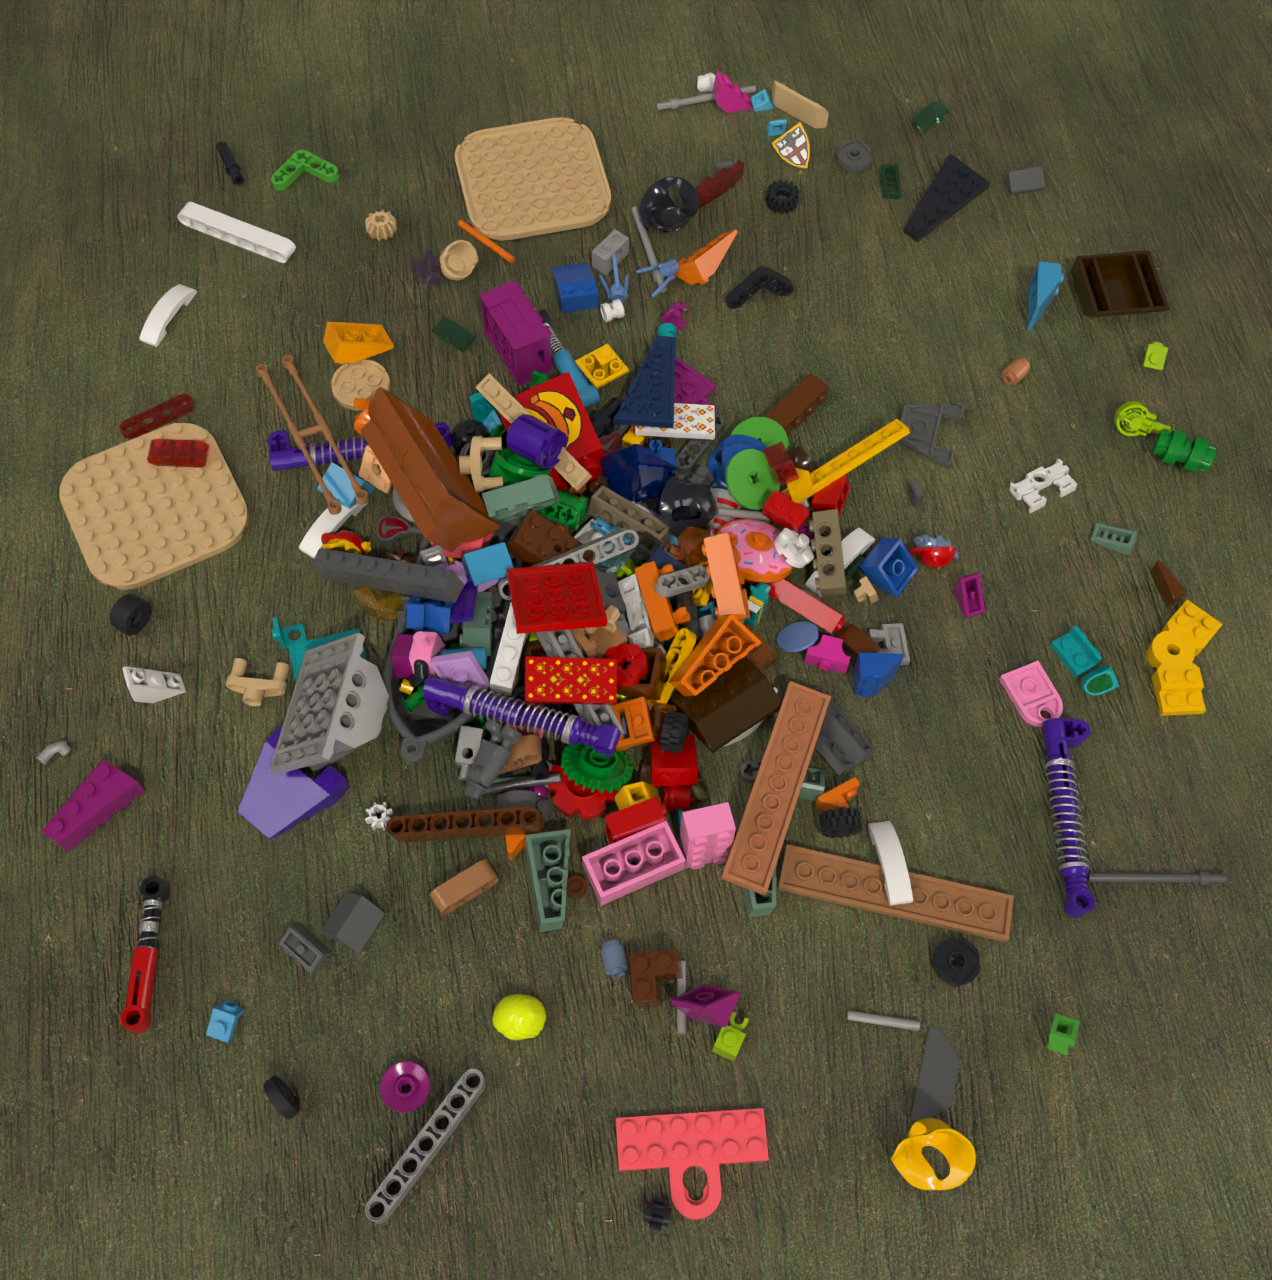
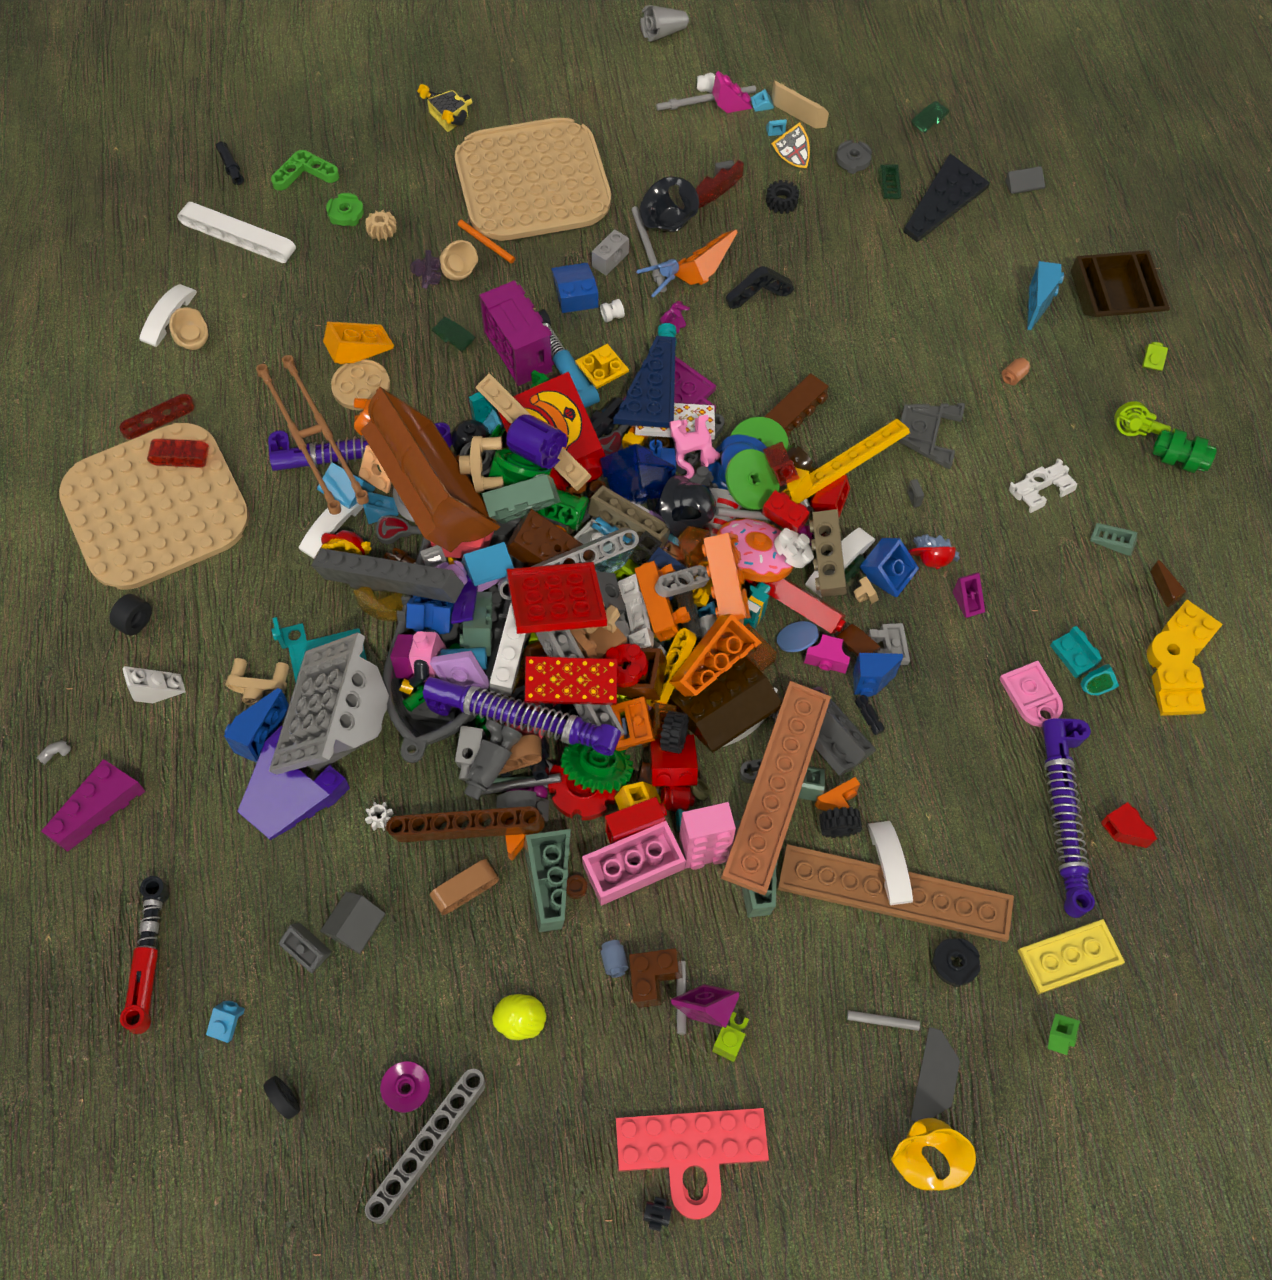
(188, 328): none -> tan piece
(256, 724): none -> blue slope
(348, 217): none -> bright green plate
(379, 506): none -> dark azure slope
(446, 107): none -> torso
(616, 291): medium blue plant -> none
(662, 21): none -> light grey cone
(691, 442): none -> bright pink animal
(869, 714): none -> black axle
(1071, 956): none -> light yellow tile
(1128, 827): none -> red slope
(1199, 877): dark grey bar -> none

